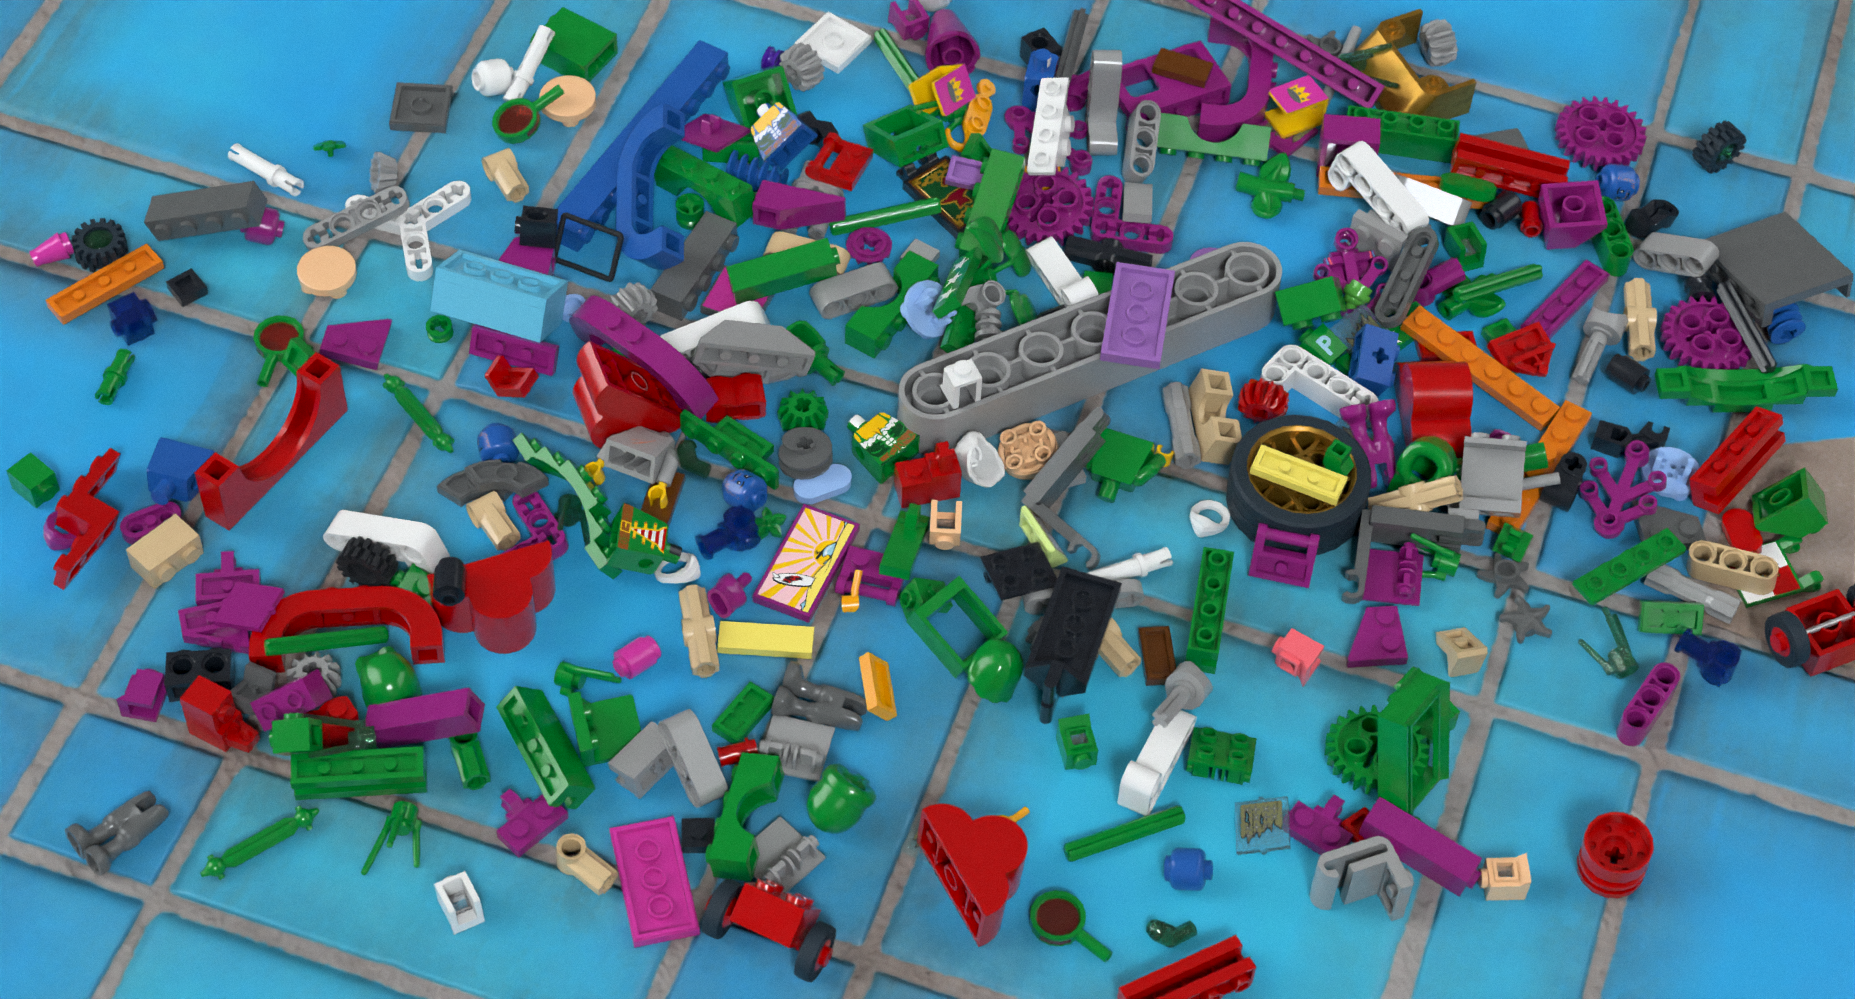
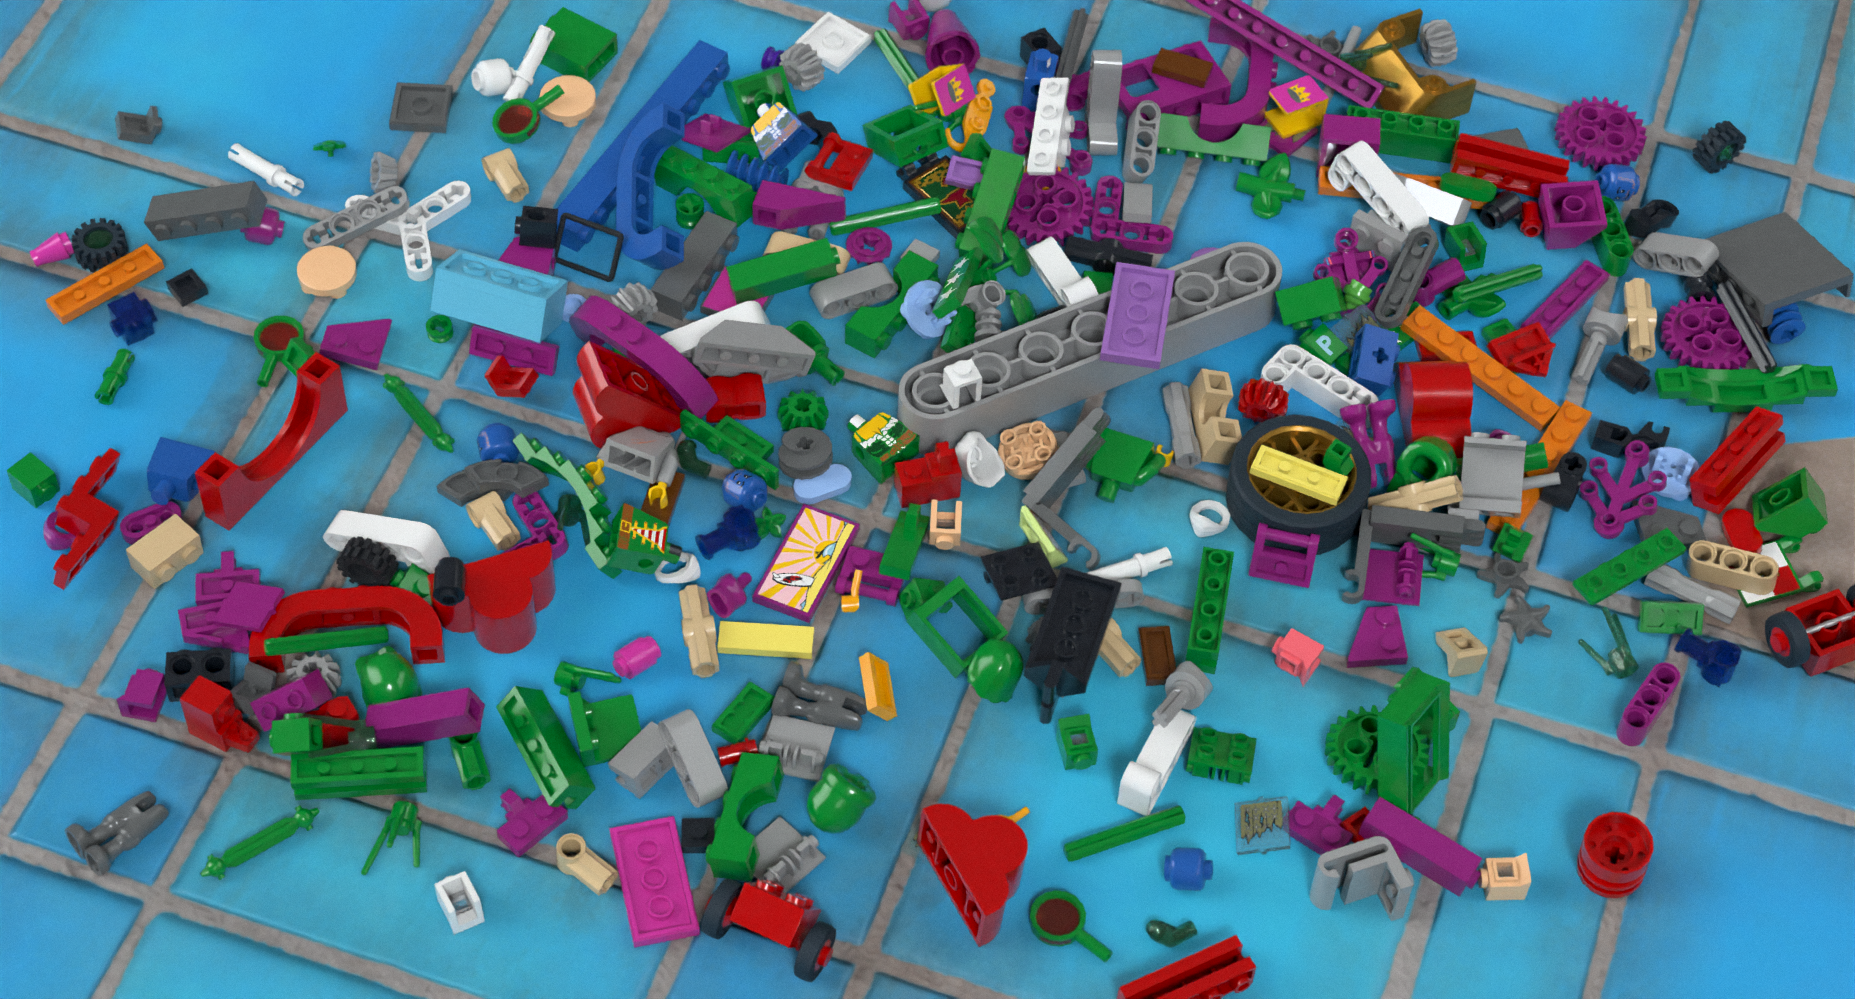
(138, 127): none -> dark grey bracket

